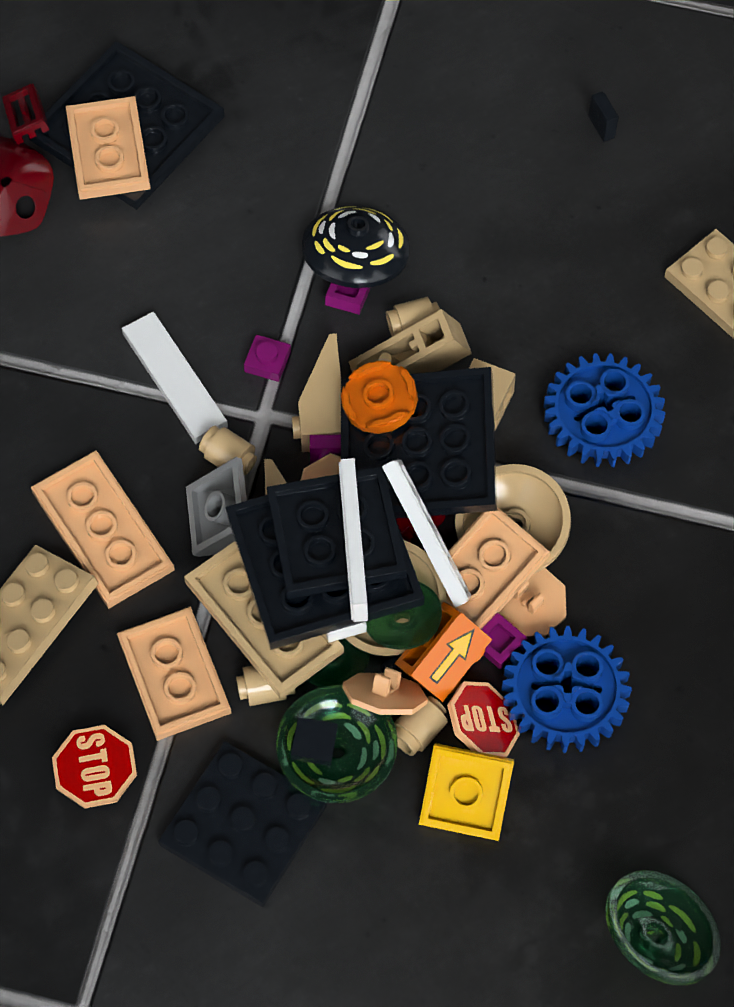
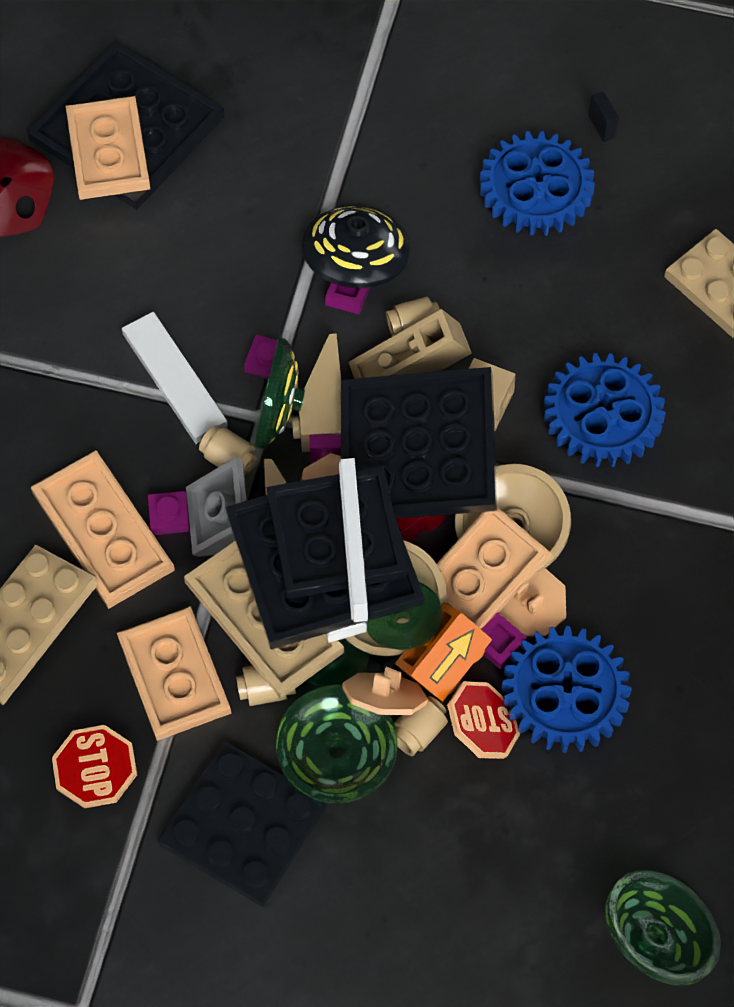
(30, 125): dark red tile -> none
(168, 513): none -> magenta plate
(280, 395): none -> clear green dish
(314, 741): black tile -> none
(379, 397): orange tile -> none
(427, 532): white tile -> none
(466, 791): yellow tile -> none
(536, 183): none -> blue gear

